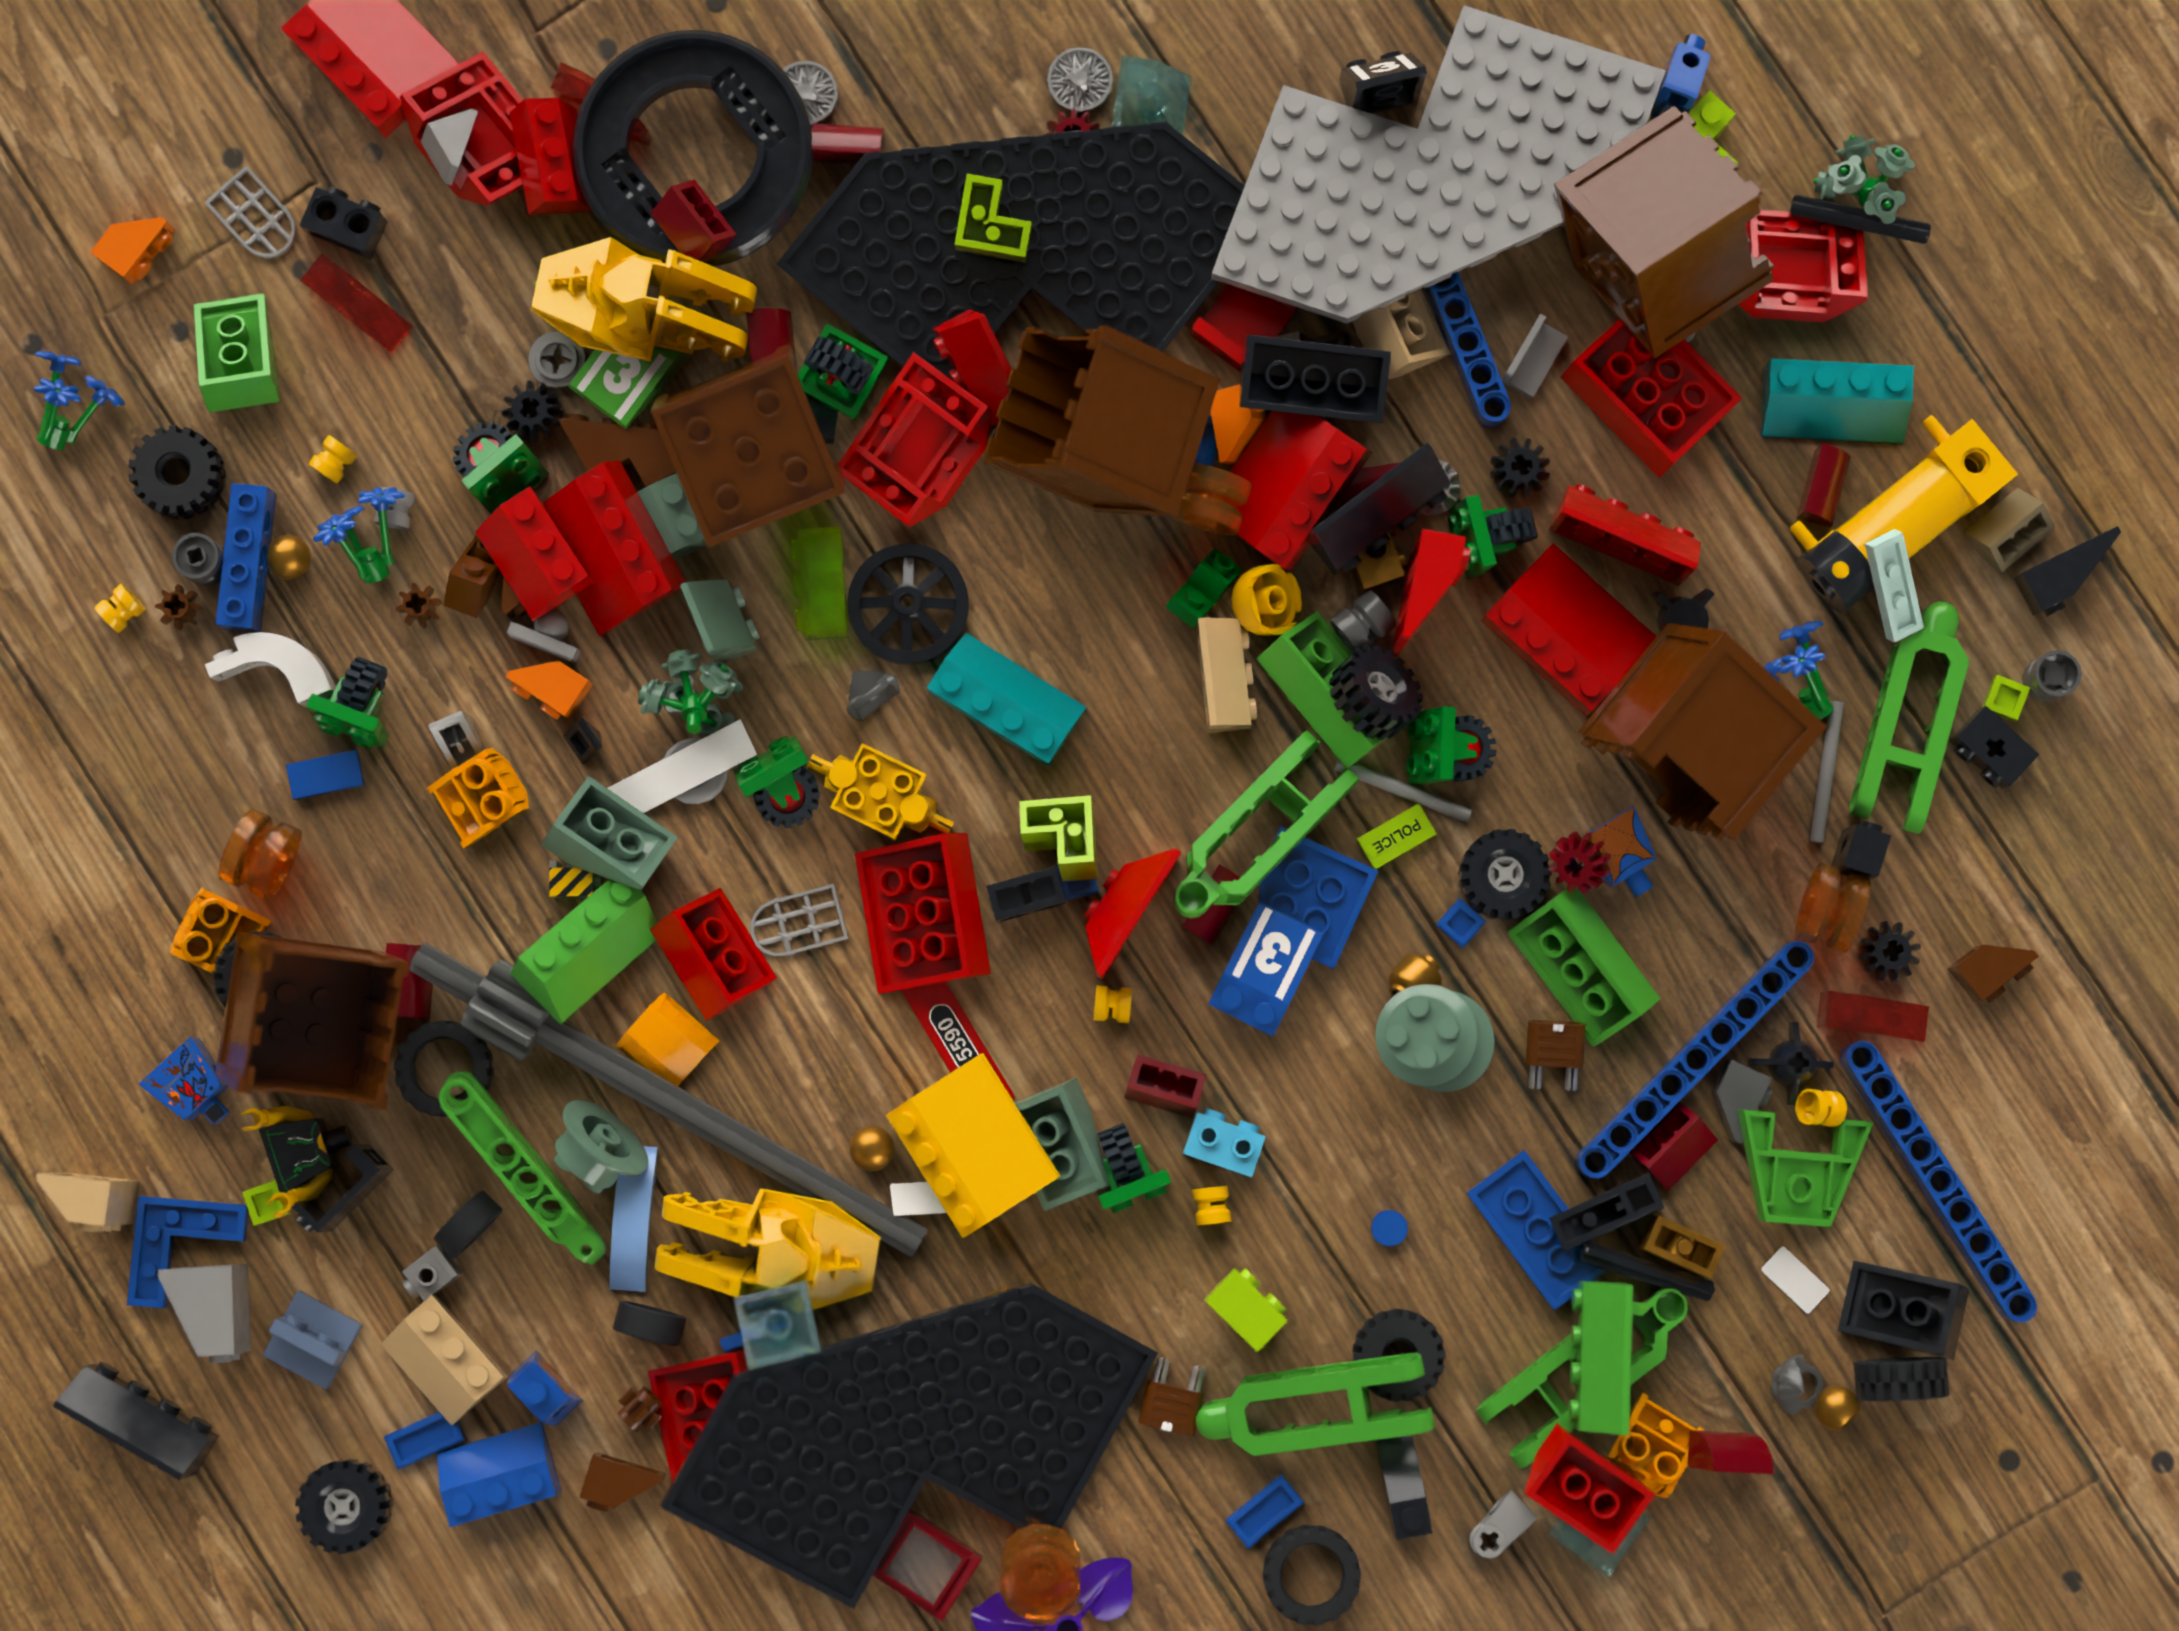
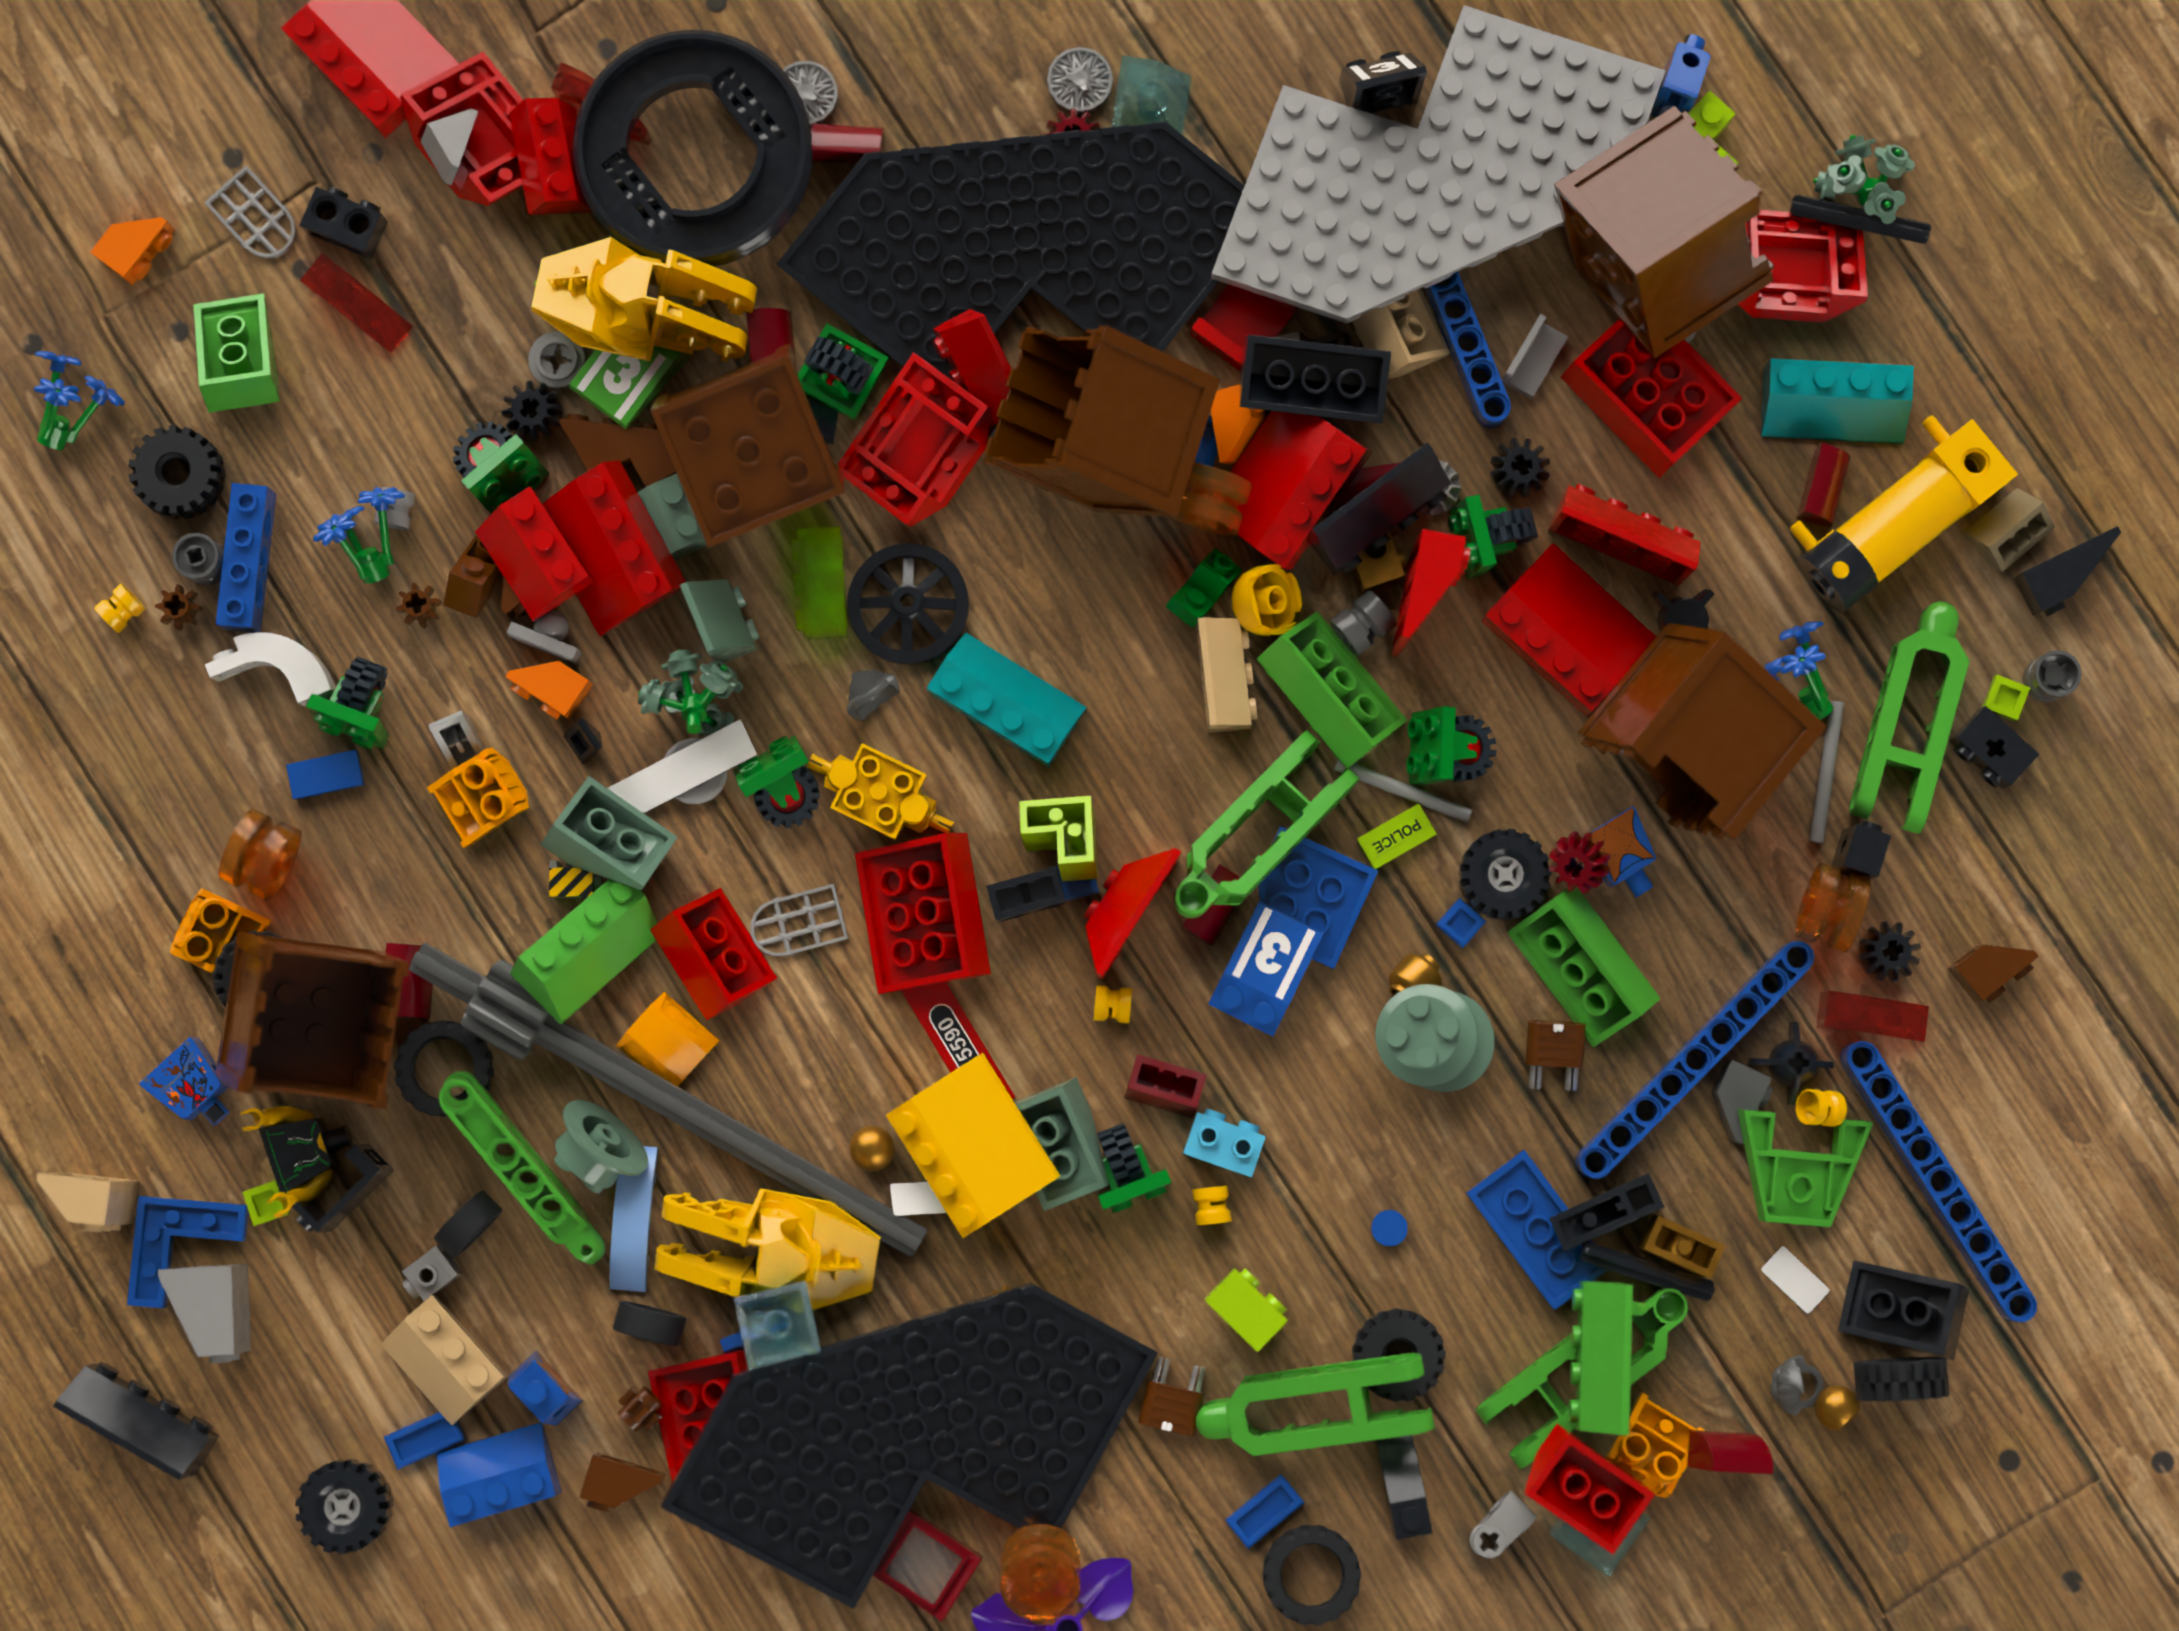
(288, 557): pearl gold piece -> none
(312, 1339): sand blue bracket -> none
(332, 460): yellow wheel -> none
(692, 222): dark red brick -> none
(982, 229): lime brick -> none
(1376, 692): black wheel -> none
(1673, 1146): dark red brick -> none
(1894, 585): light aqua plate -> none

